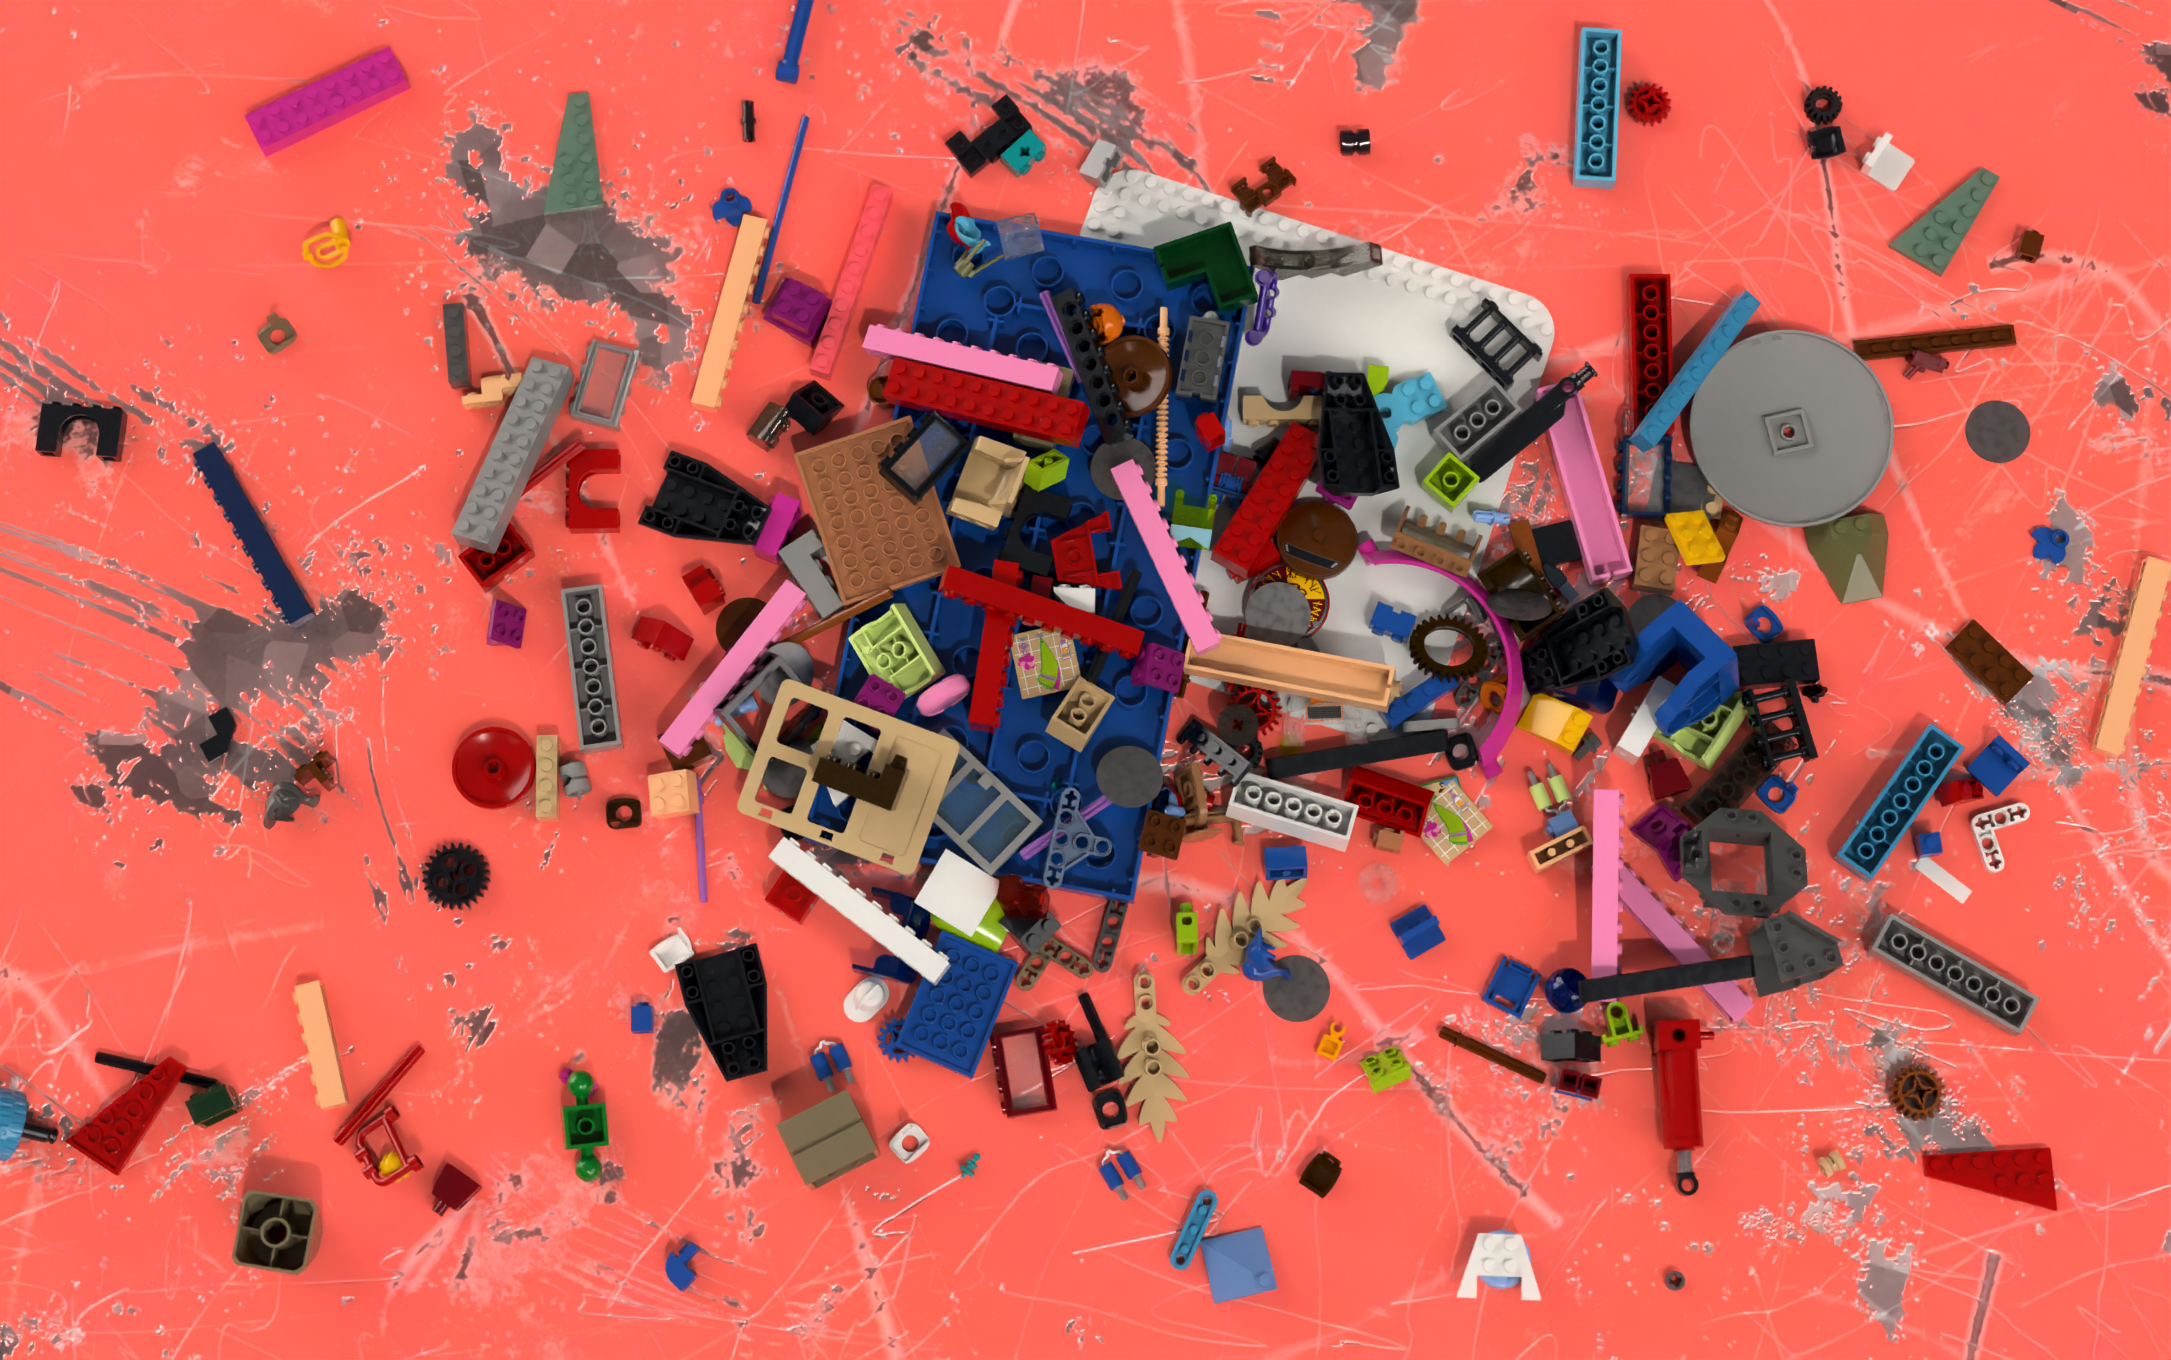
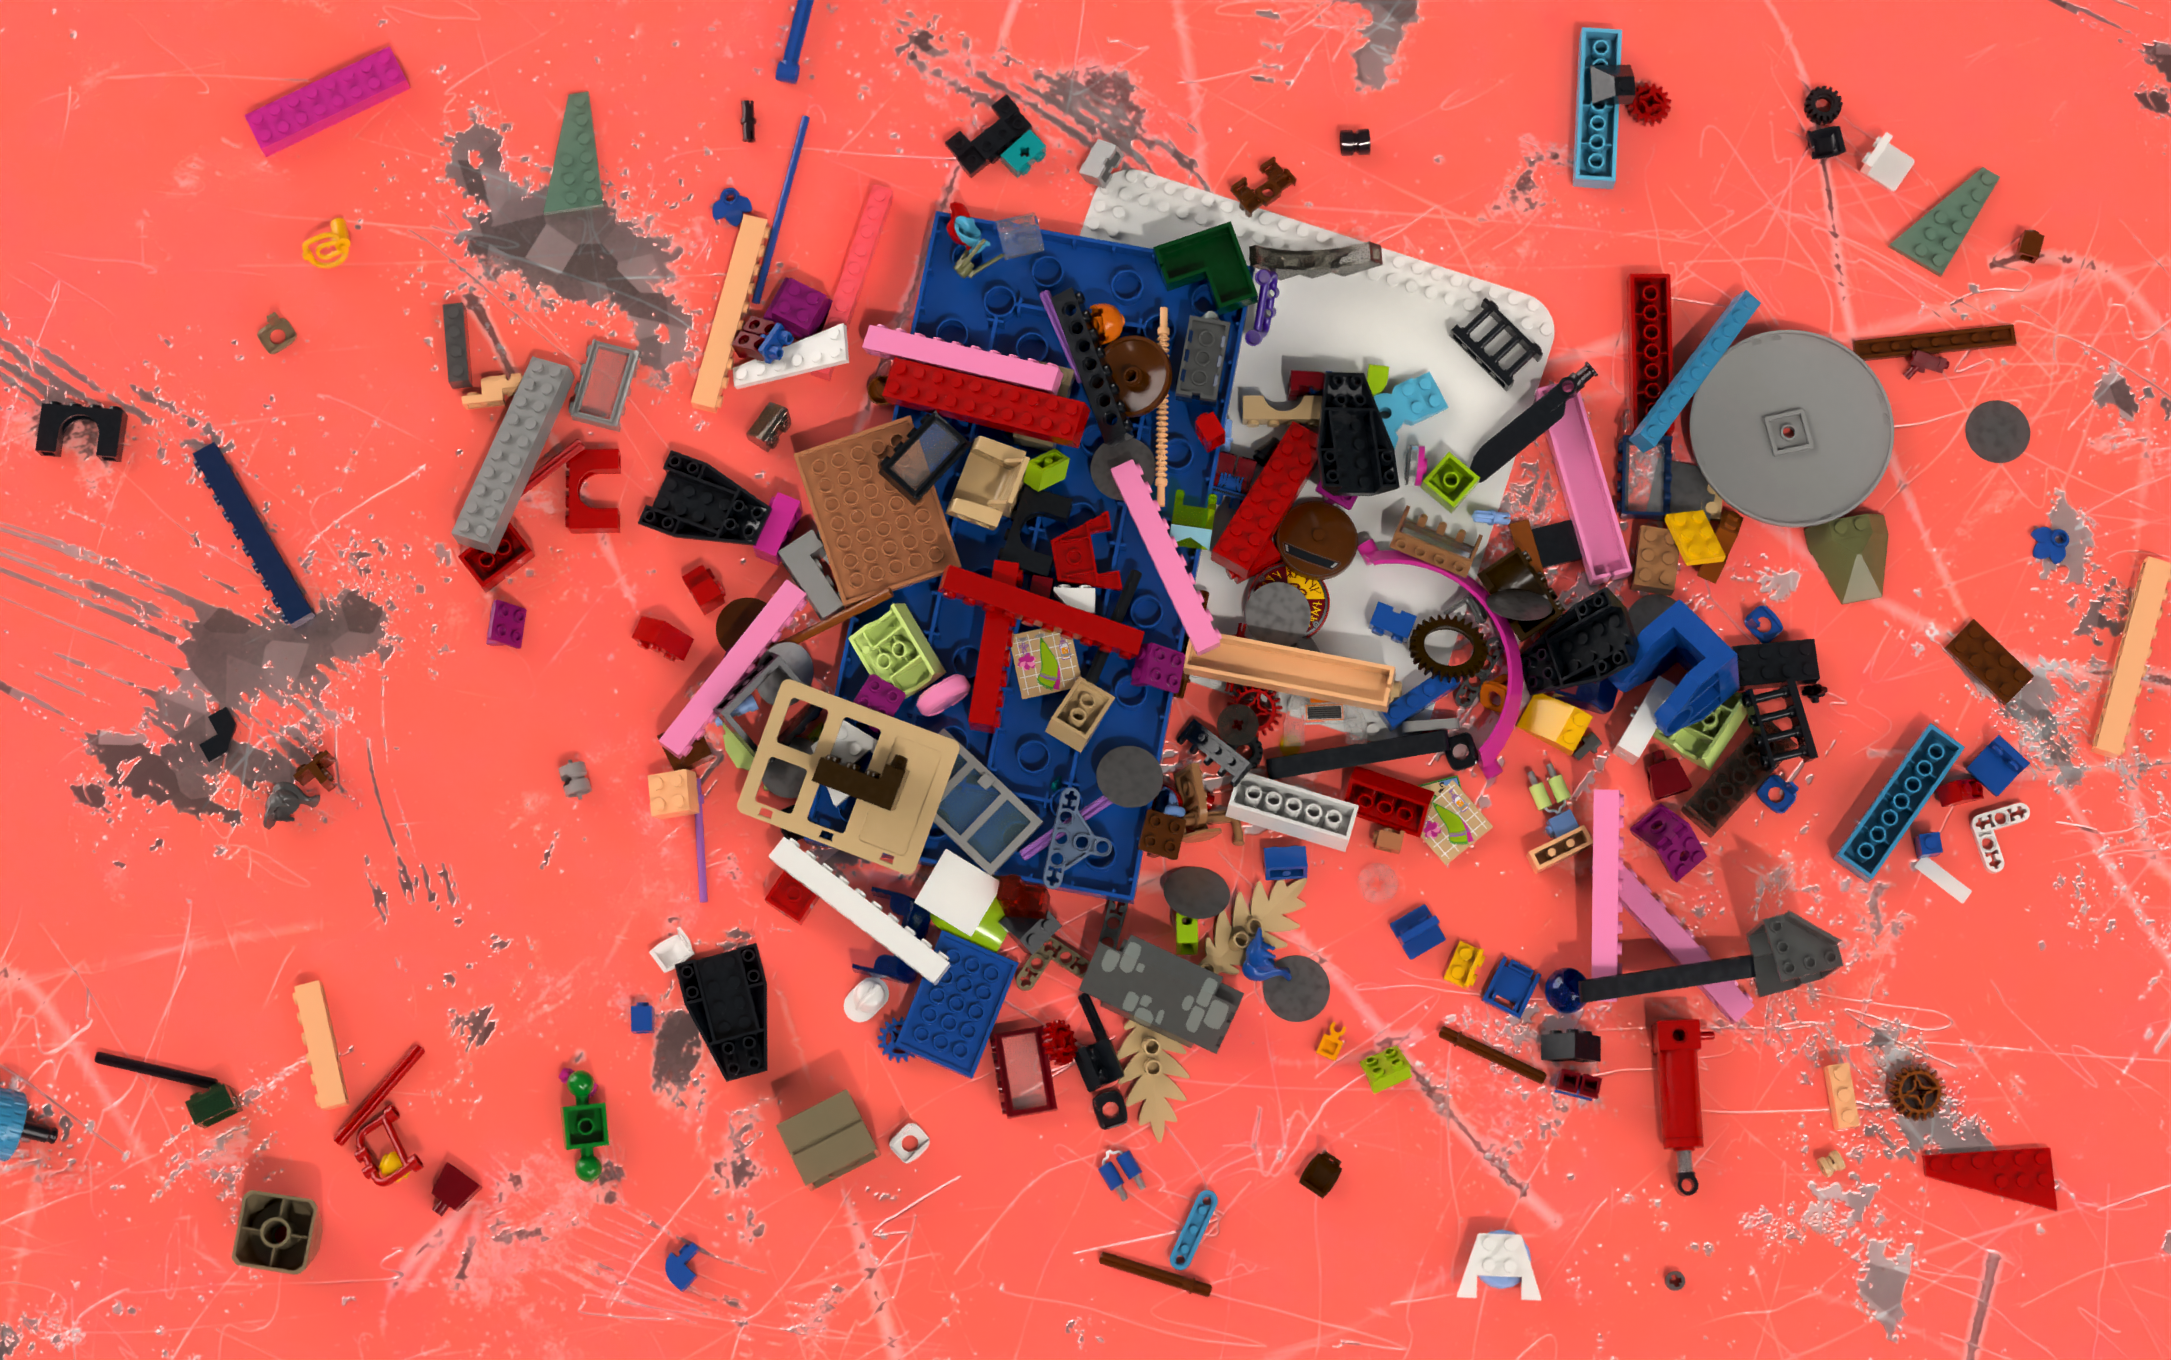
(123, 1124): red wing -> none
(439, 870): black gear -> none
(493, 768): red dish -> none
(547, 765): tan arch -> none
(592, 669): light grey brick -> none
(617, 823): dark brown piece -> none
(763, 342): none -> hips
(804, 356): none -> white wing
(813, 407): black slope -> none
(840, 1059): blue piece -> none
(967, 1170): teal hair -> none
(1155, 1274): none -> reddish brown axle
(1162, 992): none -> dark grey panel
(1196, 892): none -> flat silver sticker
(1238, 1265): medium blue slope -> none
(1414, 465): none -> clear piece
(1463, 965): none -> yellow bracket
(1476, 422): light grey brick -> none
(1559, 581): black piece -> none
(1612, 84): none -> slope
(1620, 1027): lime pin -> none
(1723, 926): clear brick -> none
(1782, 856): dark grey hinge -> none
(1841, 1096): none -> light nougat brick
(1953, 975): light grey brick -> none

